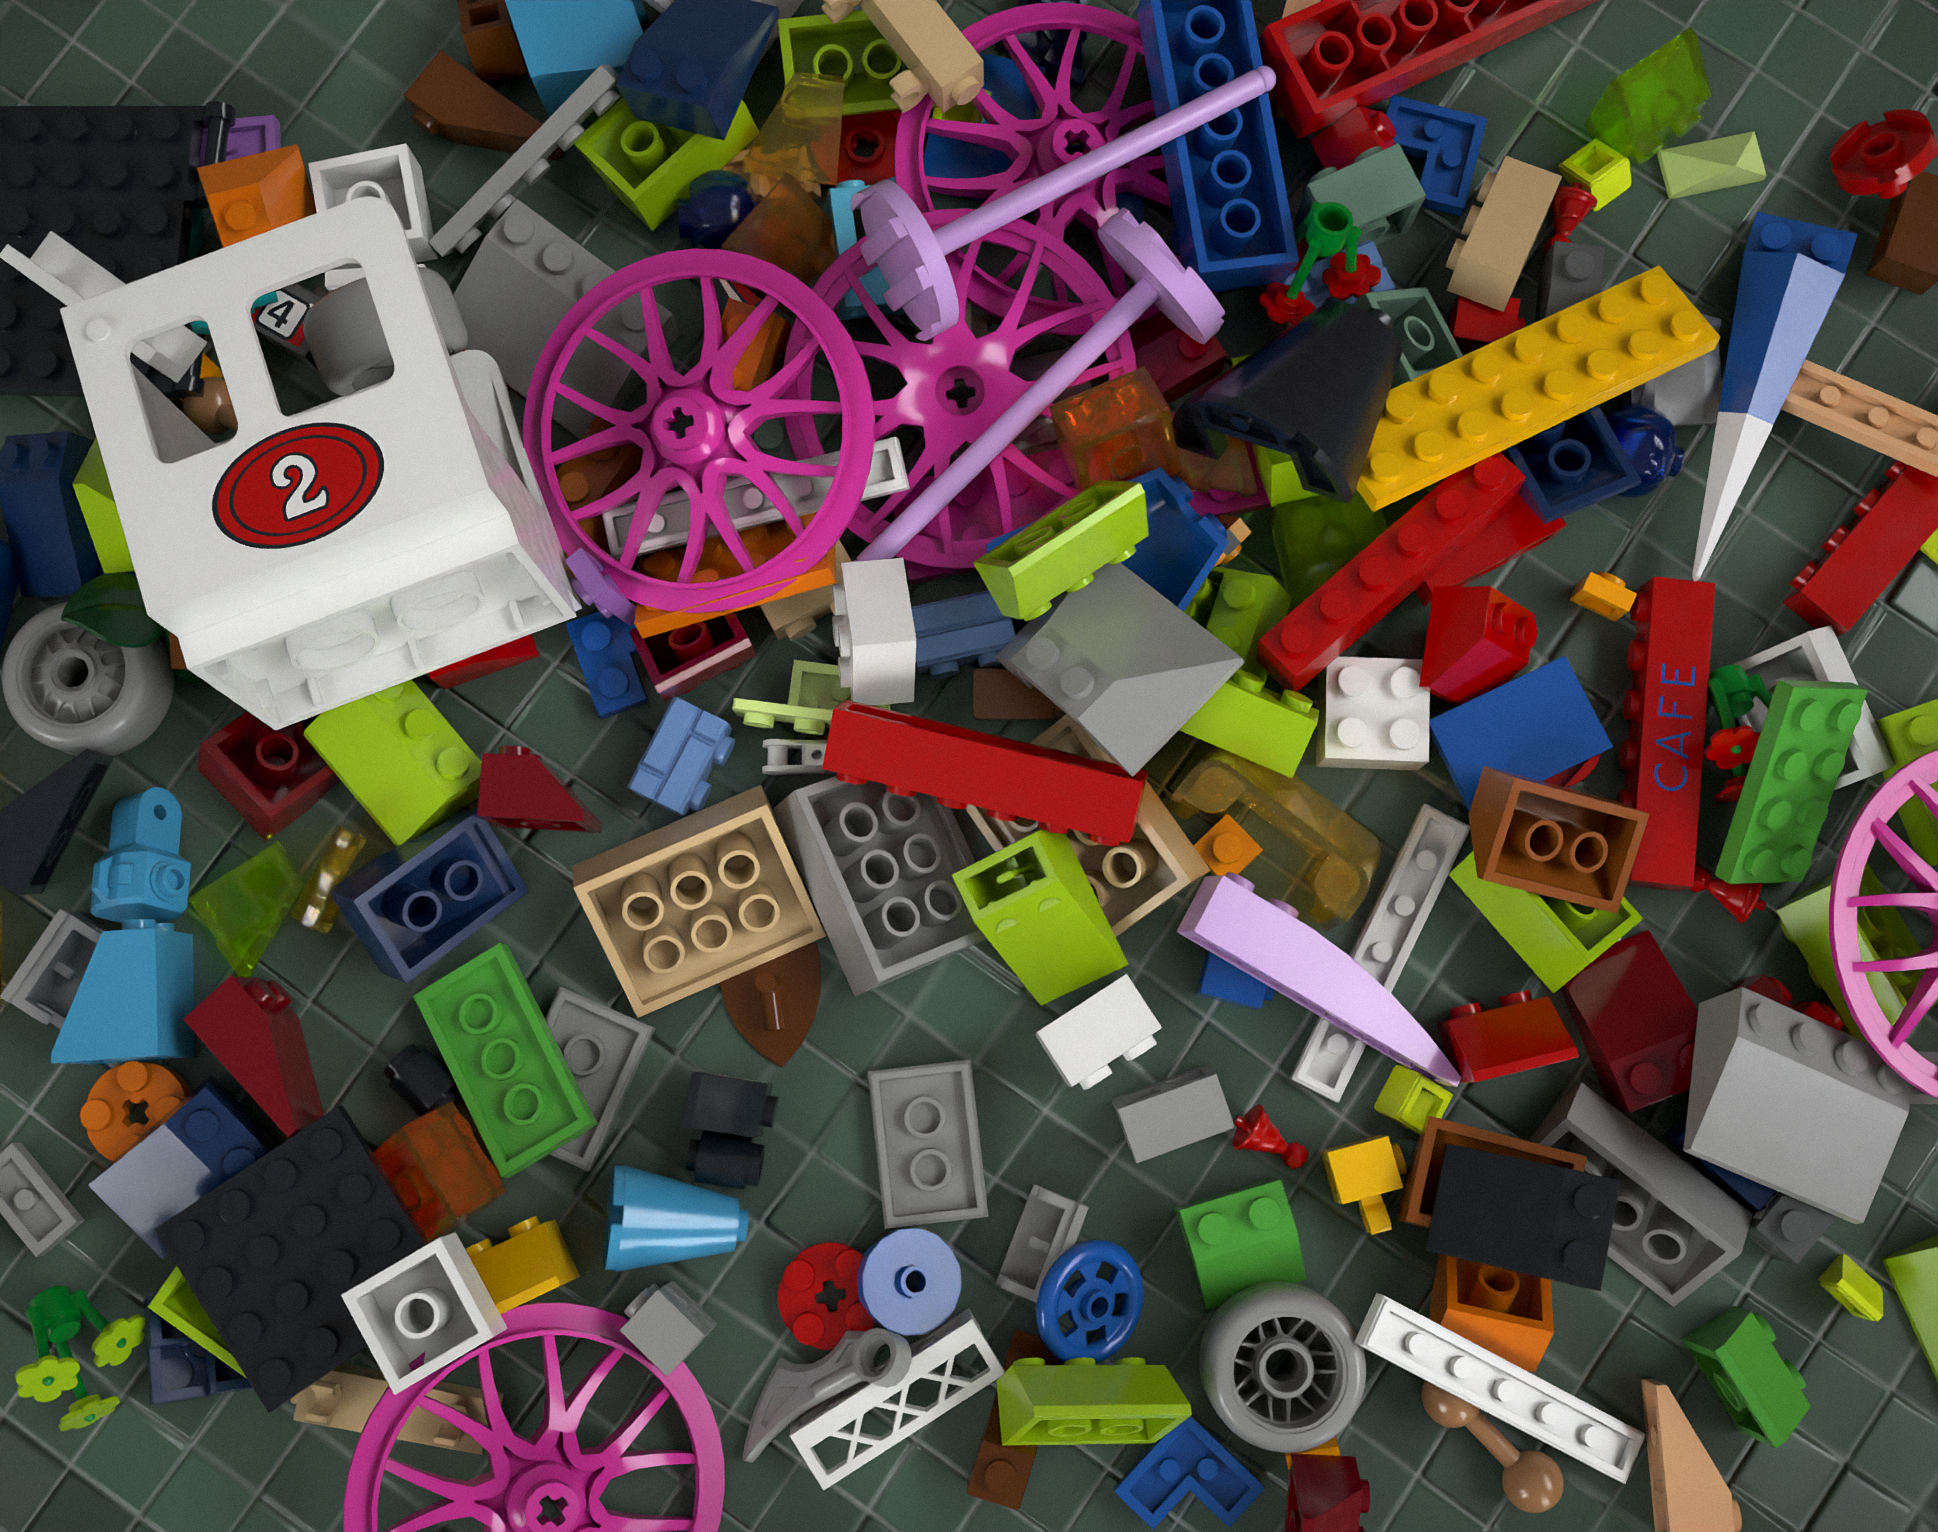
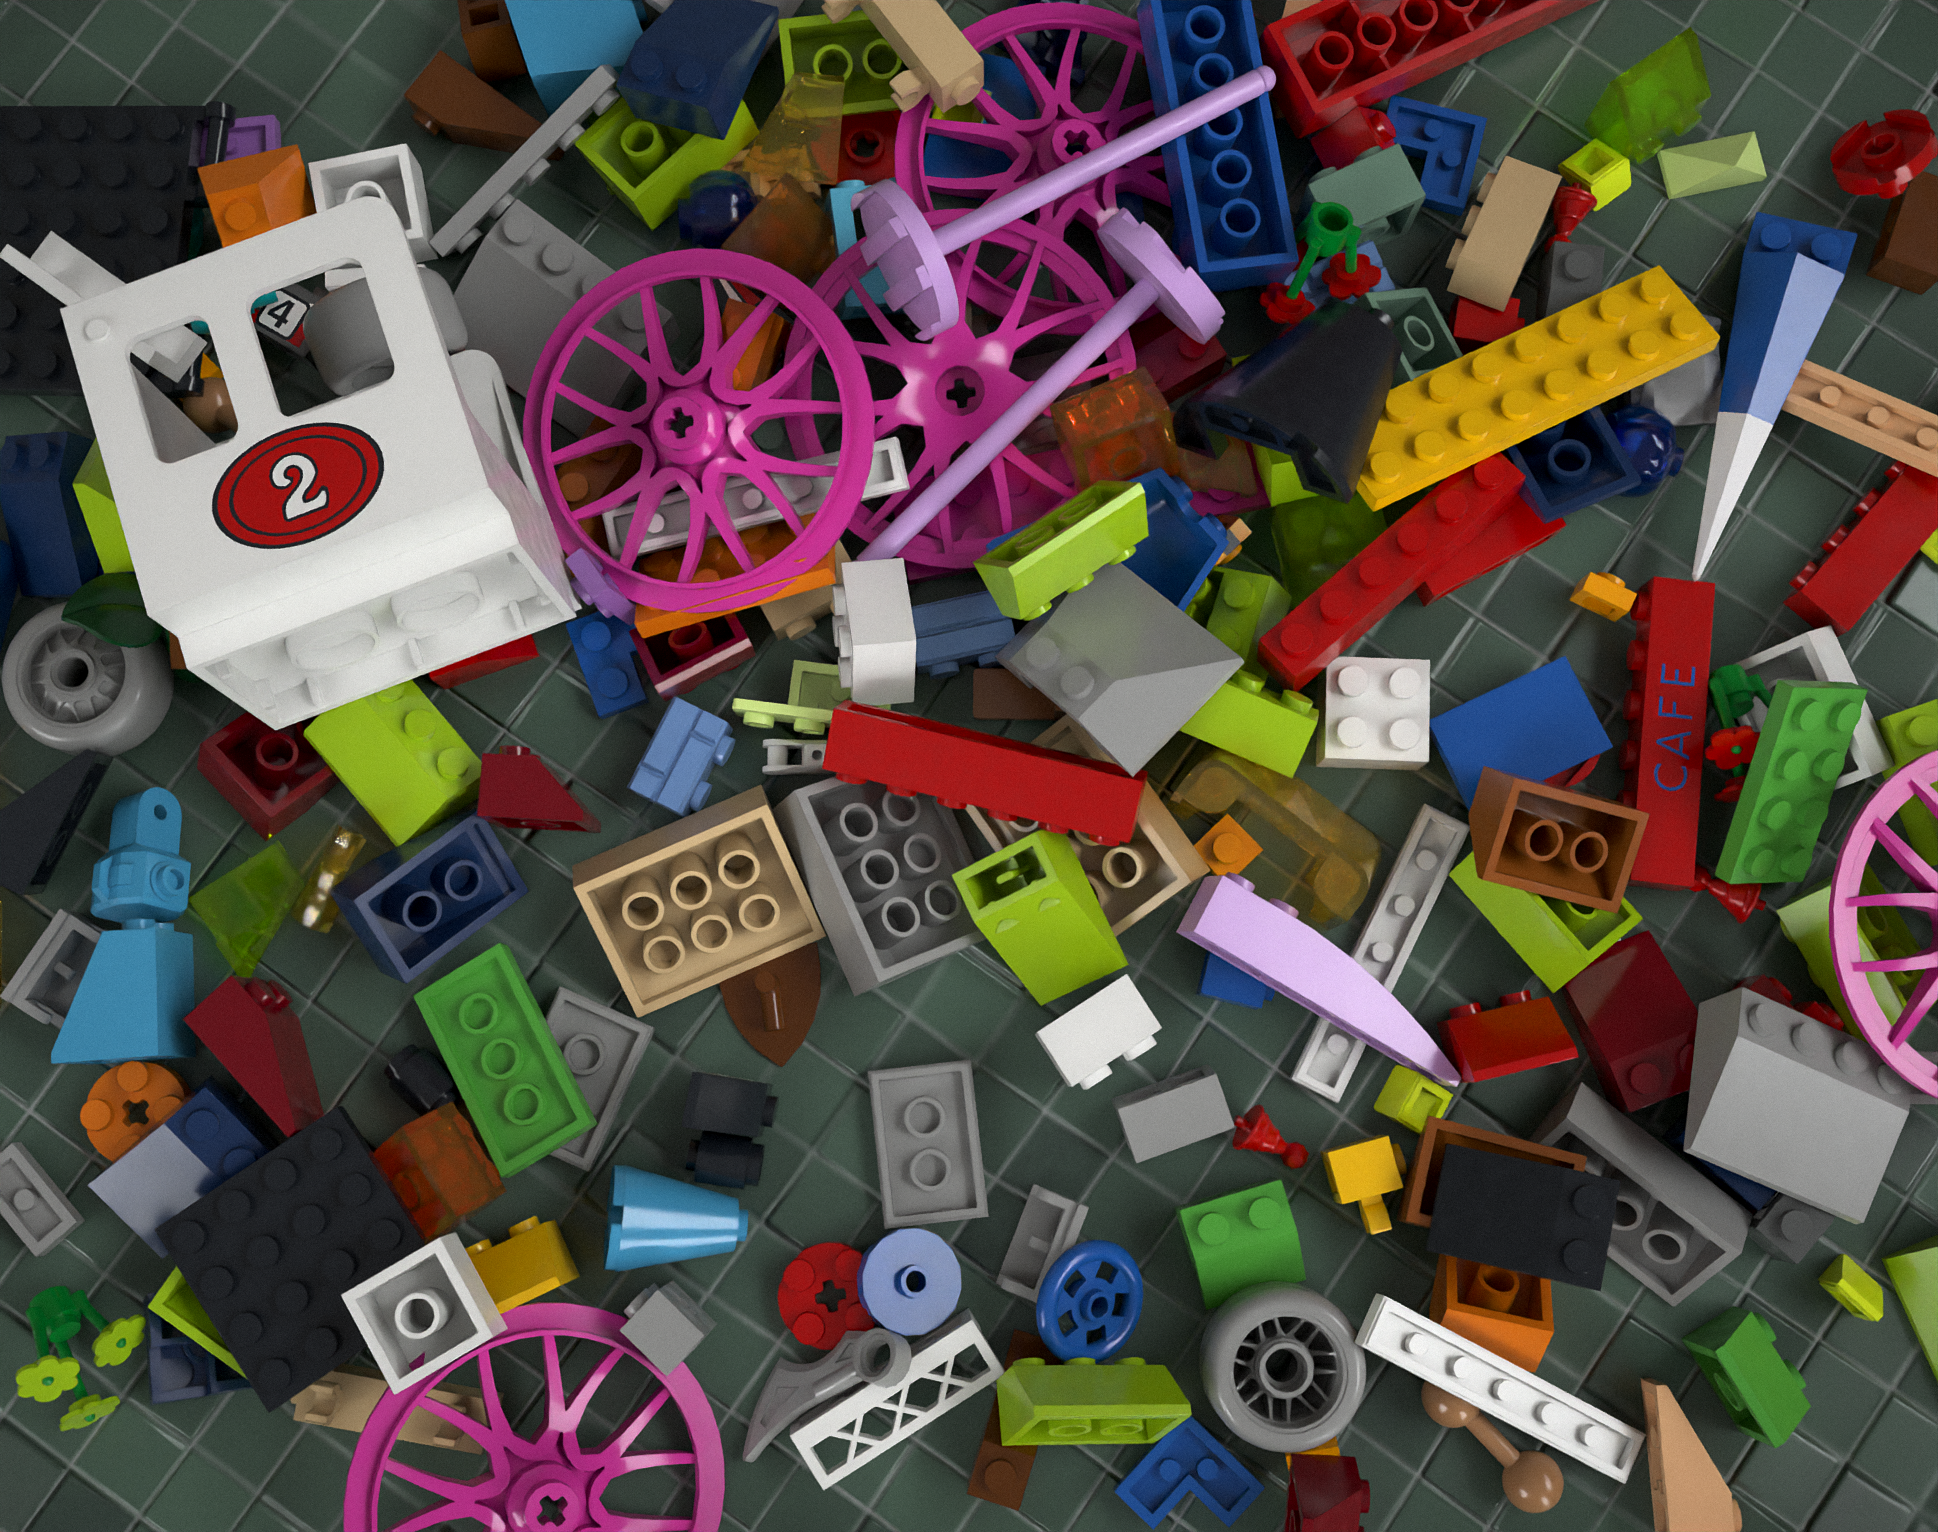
(1474, 642): red slope -> none

